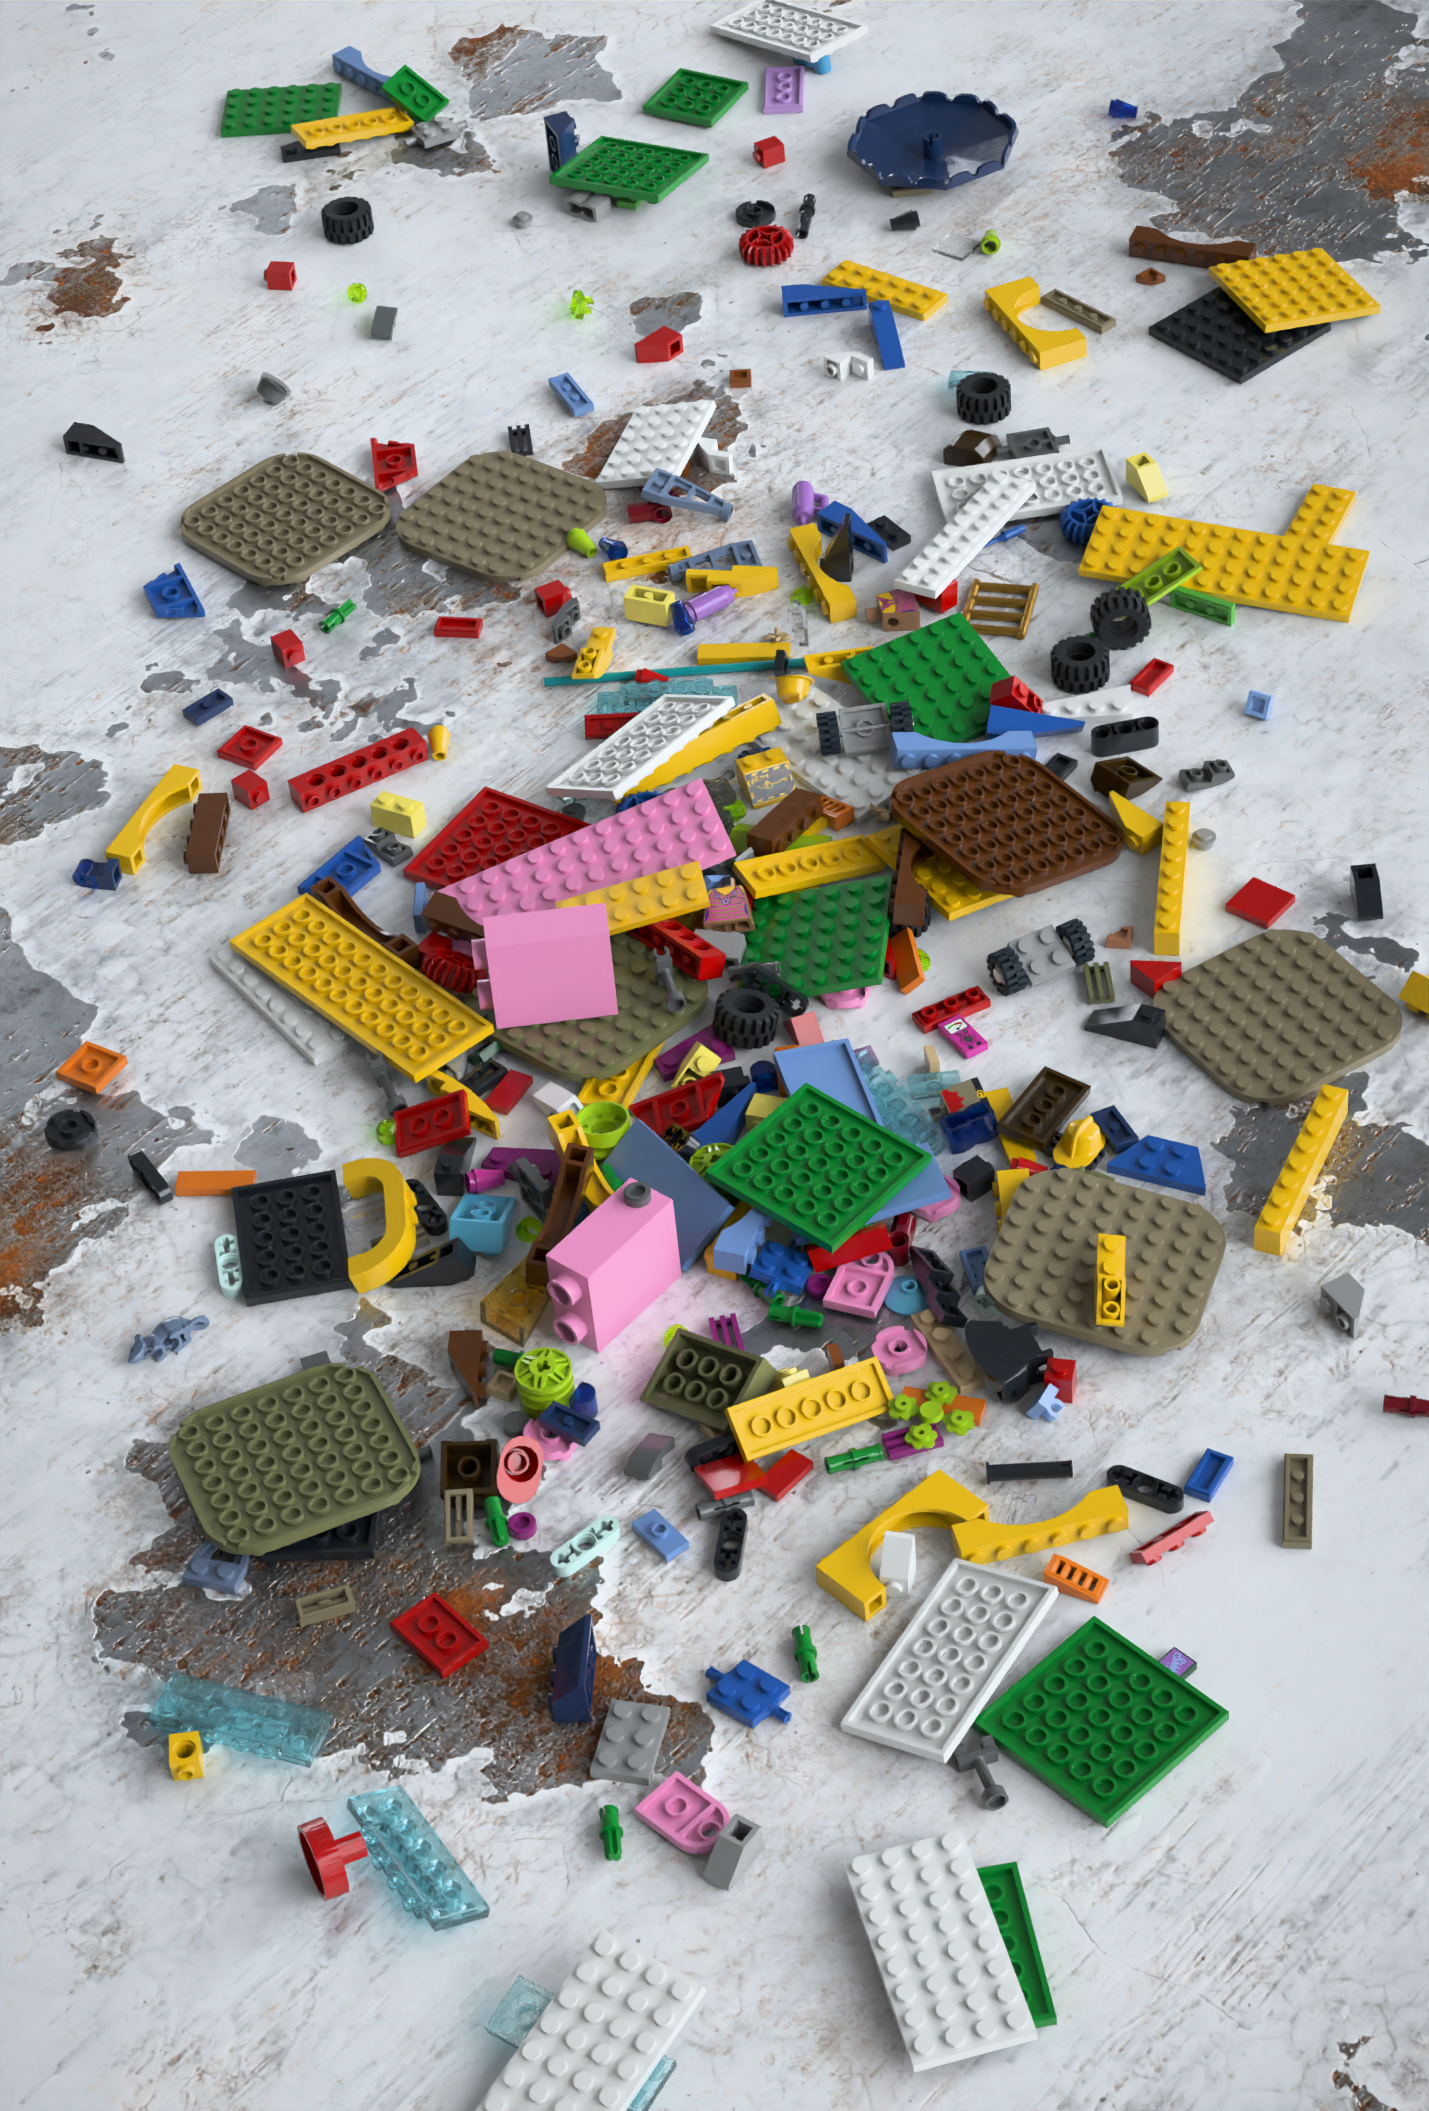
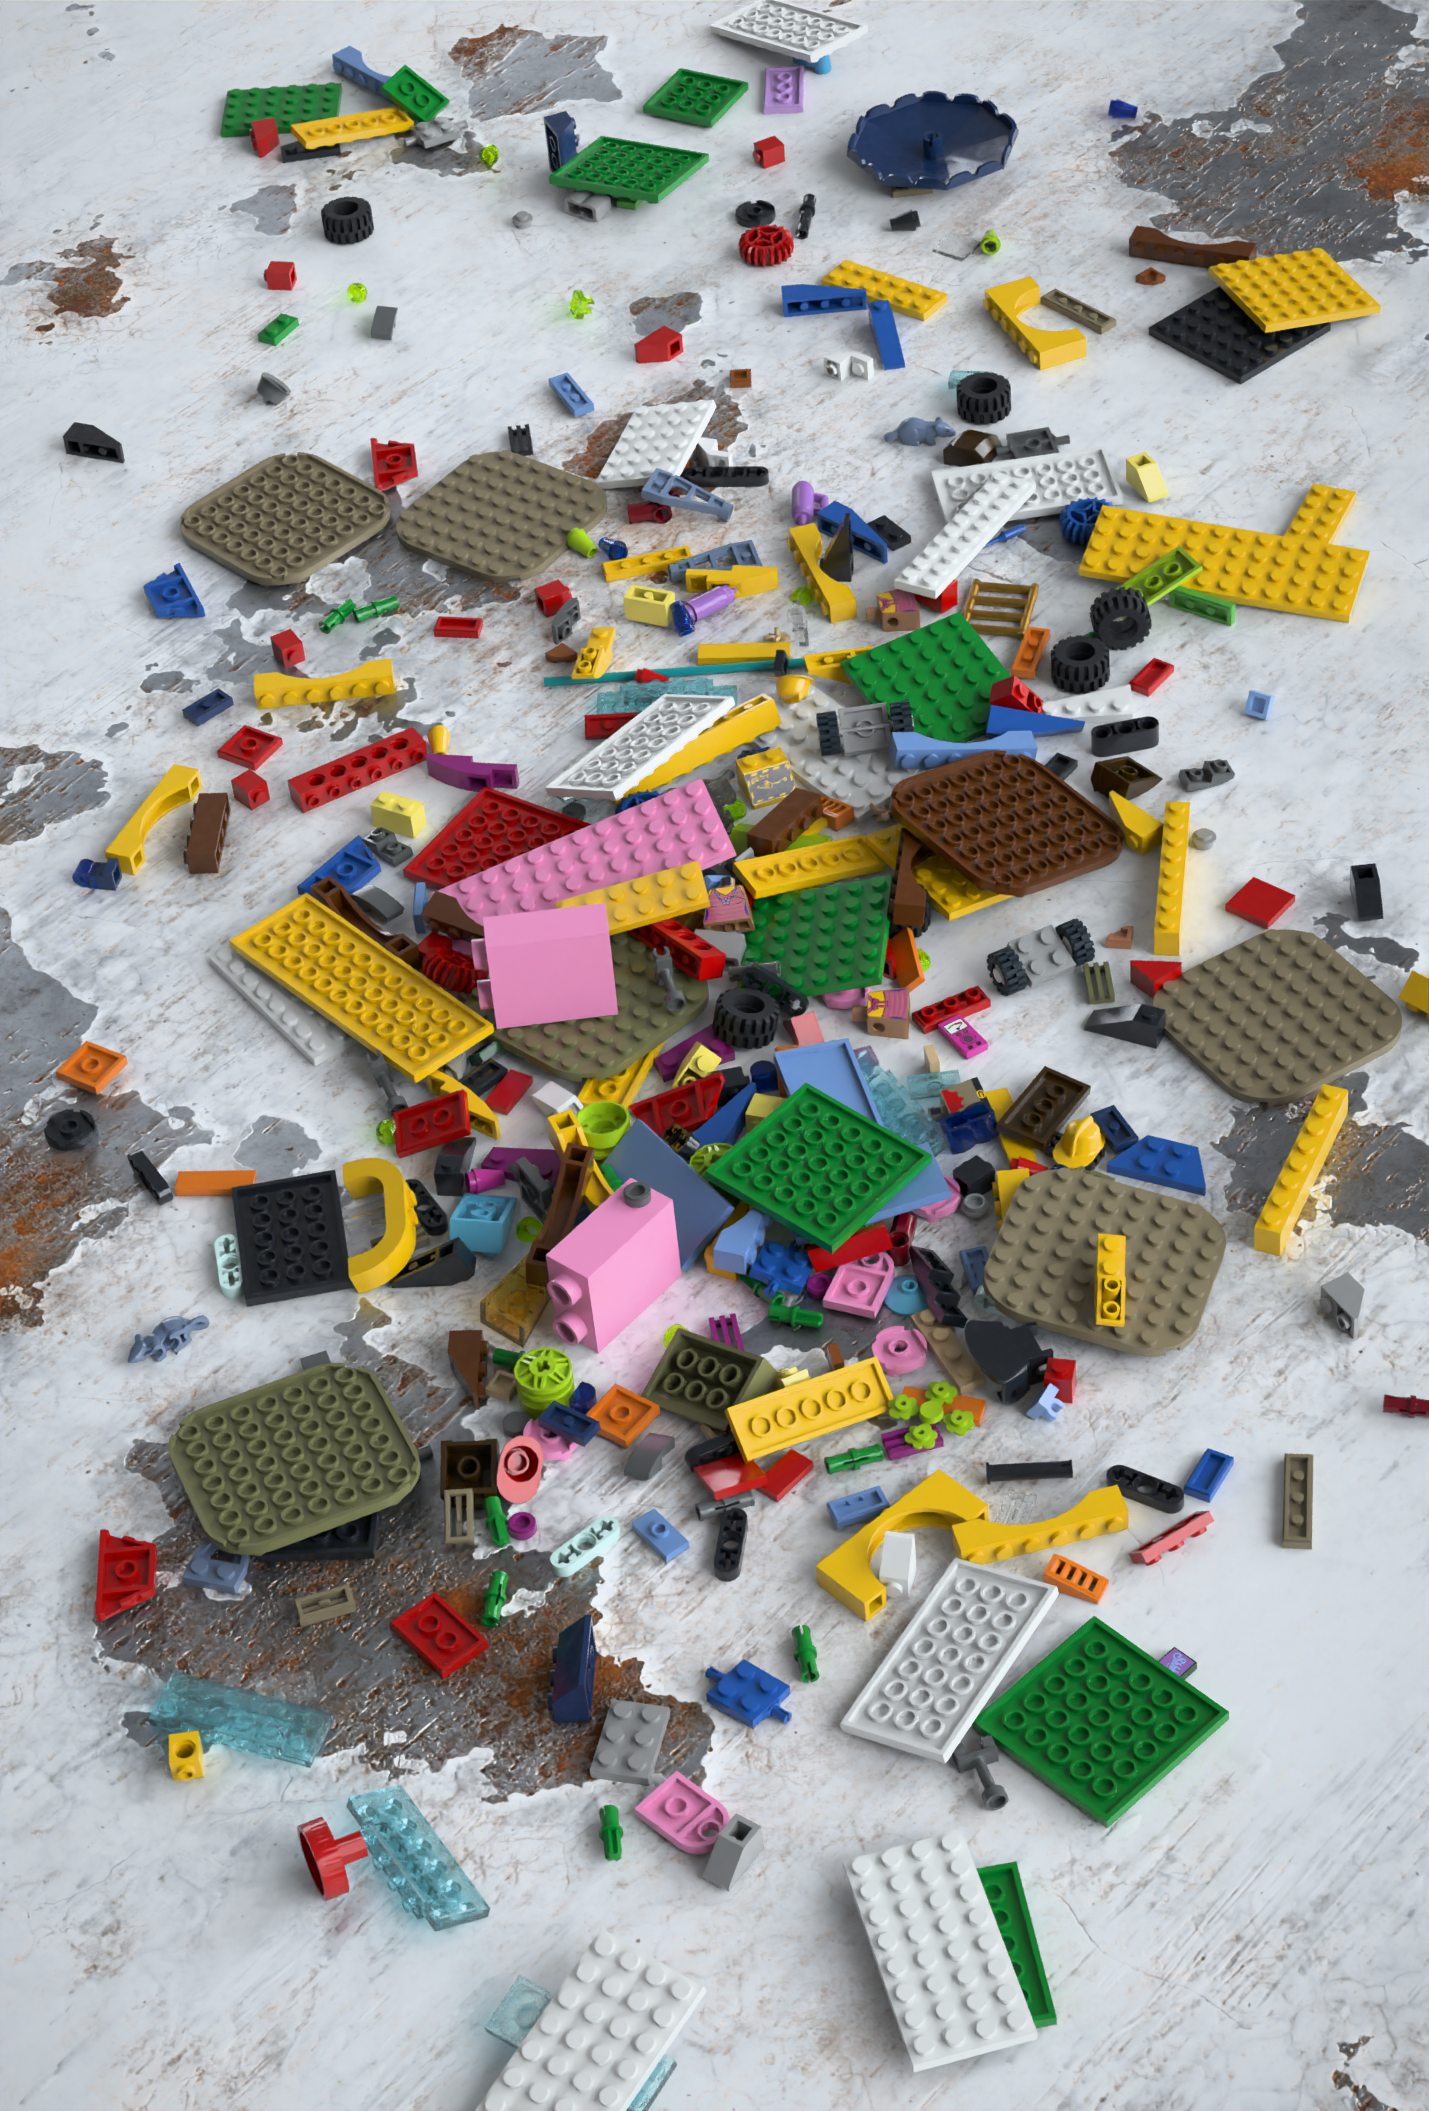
(124, 1574): none -> red wing
(264, 136): none -> red slope
(278, 329): none -> green plate
(281, 690): none -> yellow arch
(376, 608): none -> green pin
(376, 900): none -> dark grey slope
(470, 775): none -> magenta slope
(489, 154): none -> clear neon green piece
(494, 1598): none -> green pin
(623, 1415): none -> orange plate
(750, 476): none -> black beam
(857, 1507): none -> medium blue plate
(886, 1013): none -> medium nougat torso
(915, 430): none -> sand blue animal
(975, 1206): none -> light grey plate
(1030, 652): none -> orange plate

